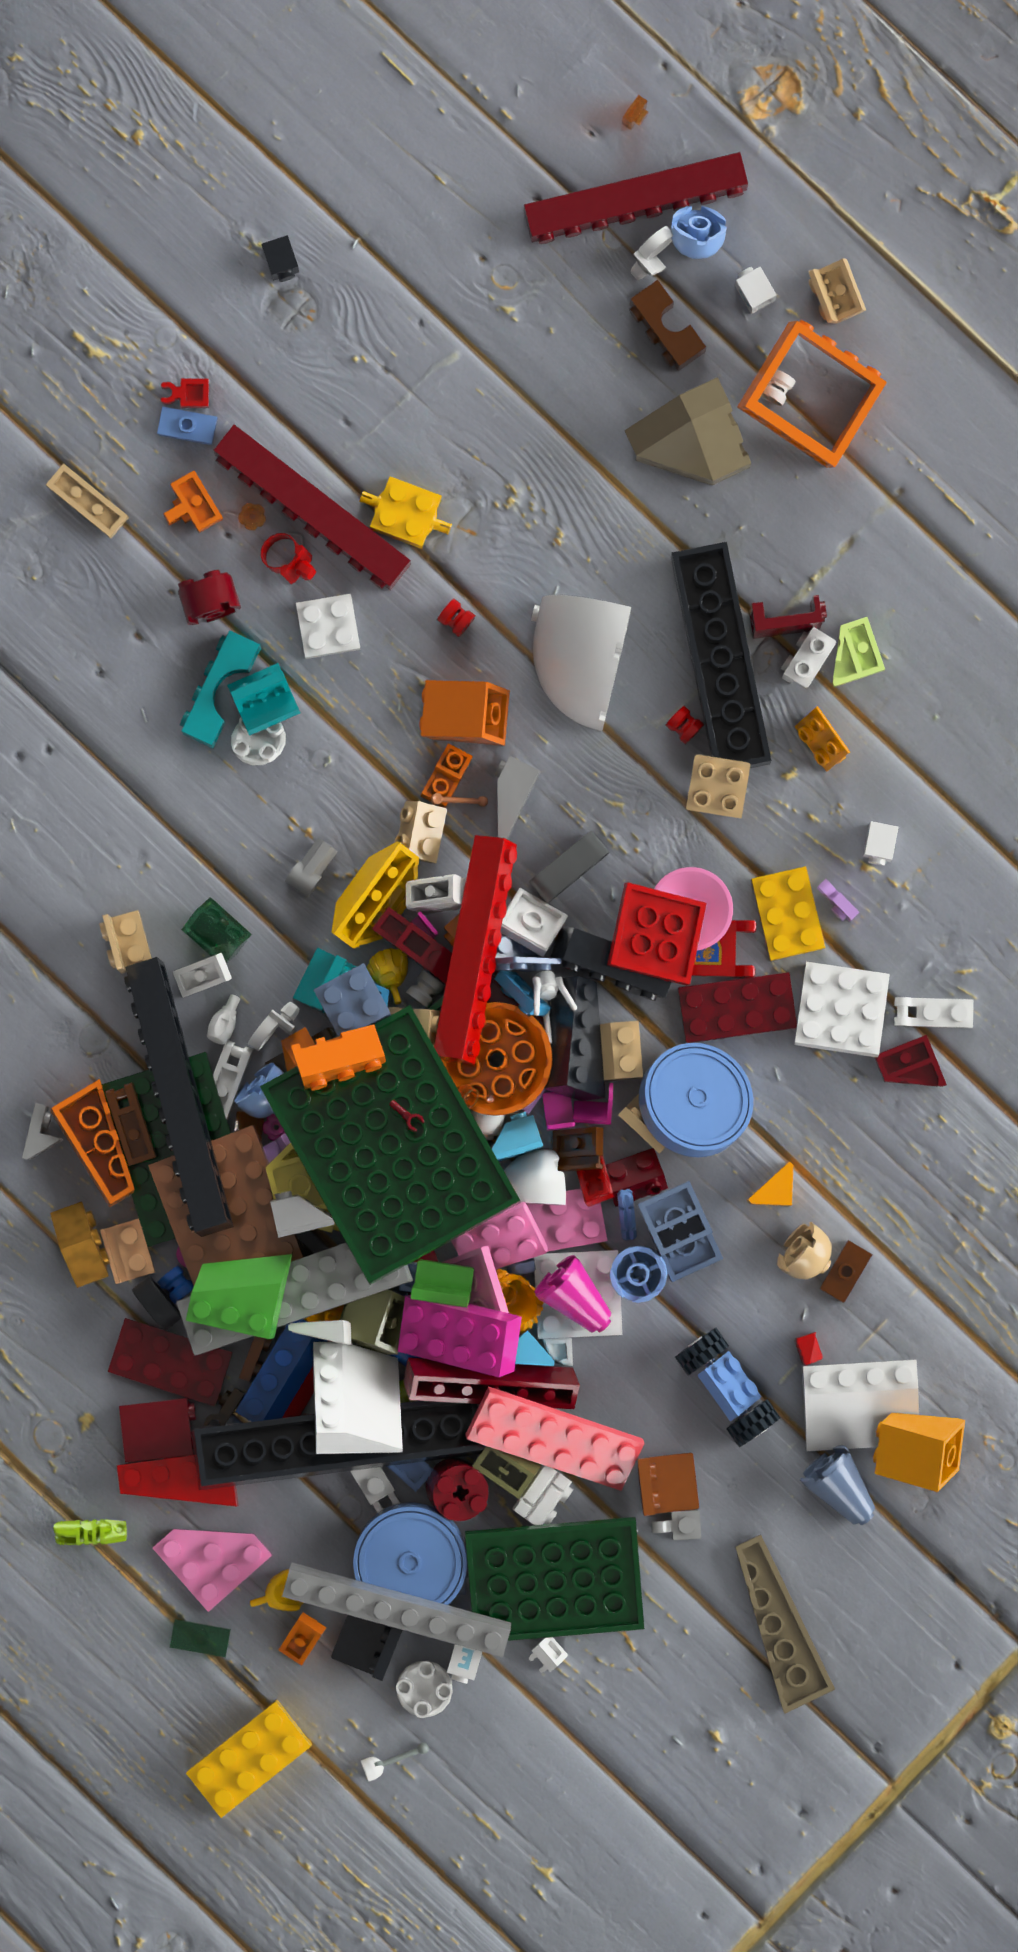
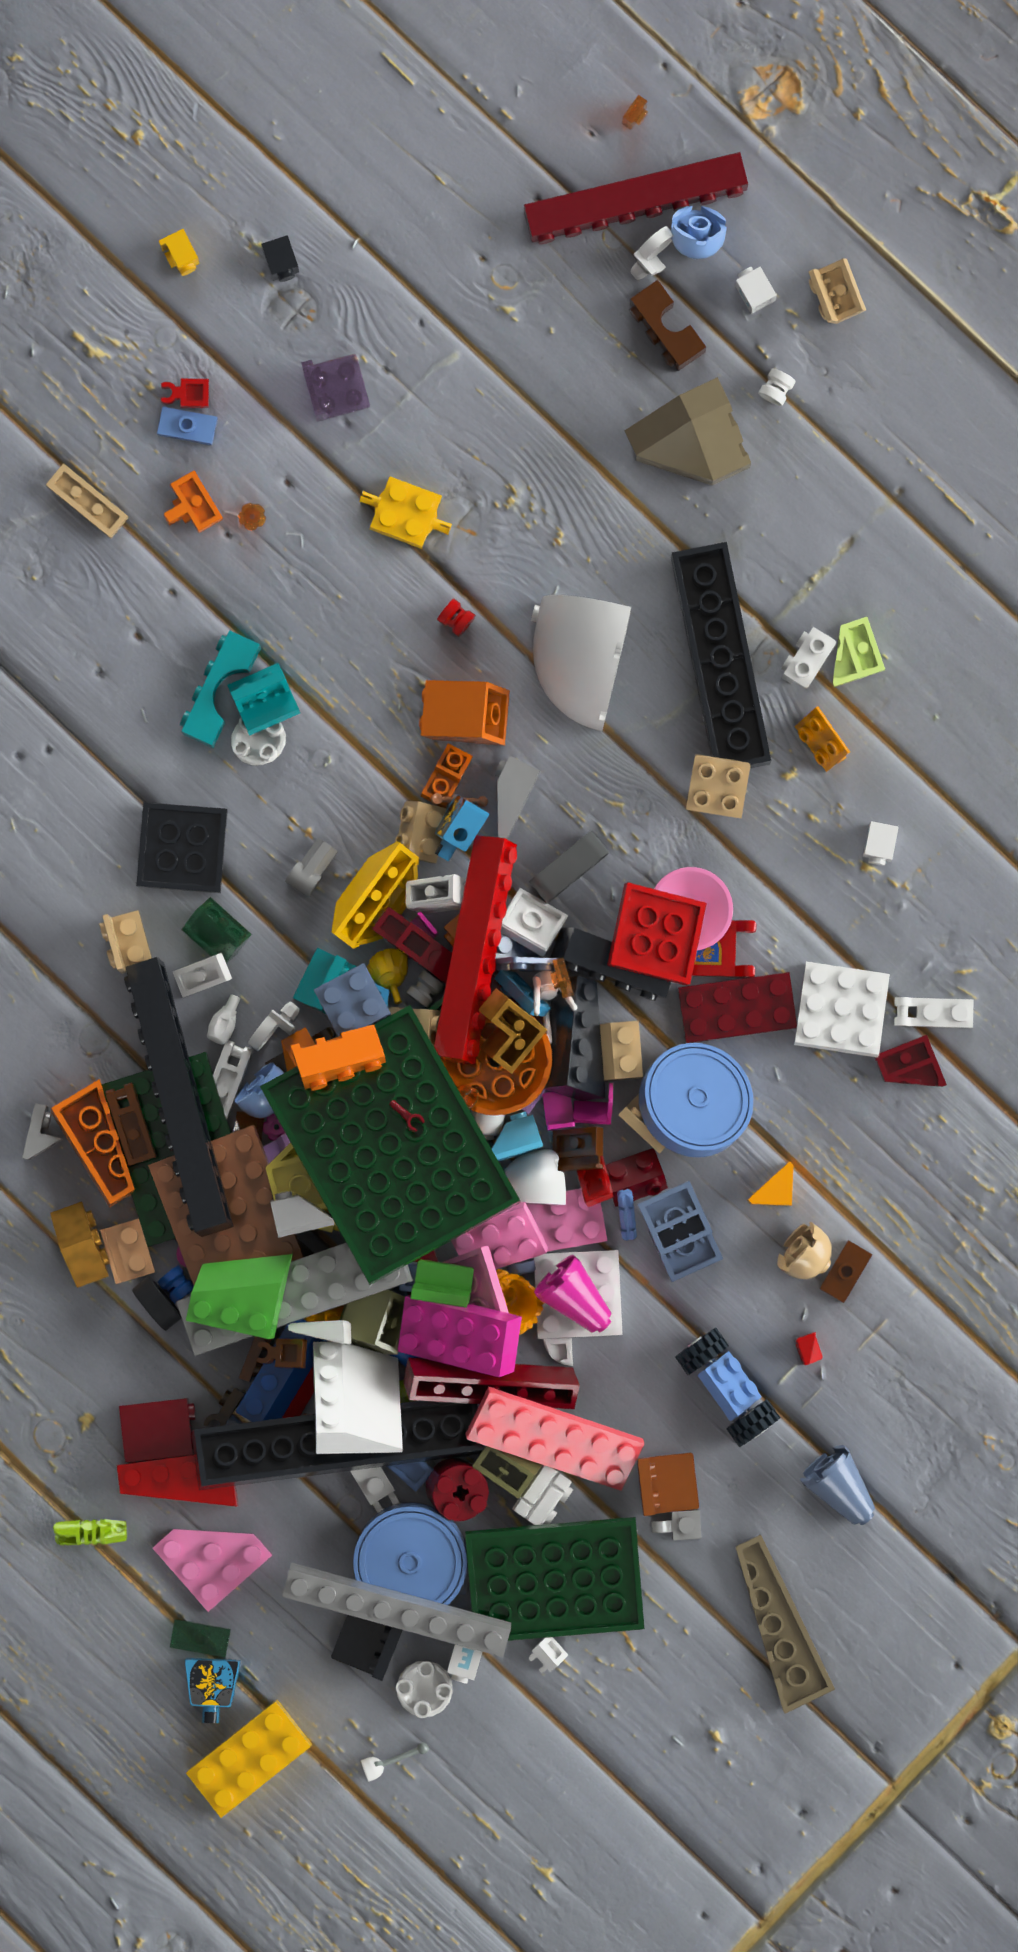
(169, 1362): dark red plate -> none
(180, 252): none -> yellow brick
(182, 847): none -> black plate
(209, 597): dark red brick -> none
(211, 1684): none -> torso
(274, 1594): yellow piece -> none
(286, 1354): none -> reddish brown plate
(298, 567): red piece -> none
(302, 1638): orange slope -> none
(312, 507): dark red brick -> none
(328, 626): white plate -> none
(335, 387): none -> clear purple bracket
(459, 815): none -> dark azure torso
(514, 1034): none -> pearl gold brick
(531, 1352): medium azure slope -> none
(561, 978): none -> clear orange plate
(638, 1273): light blue cylinder -> none
(689, 729): red wheel -> none
(751, 406): orange window -> none
(788, 913): yellow plate -> none
(789, 624): dark red panel -> none
(842, 907): lavender plate -> none
(851, 1399): white slope -> none
(919, 1449): light orange slope -> none

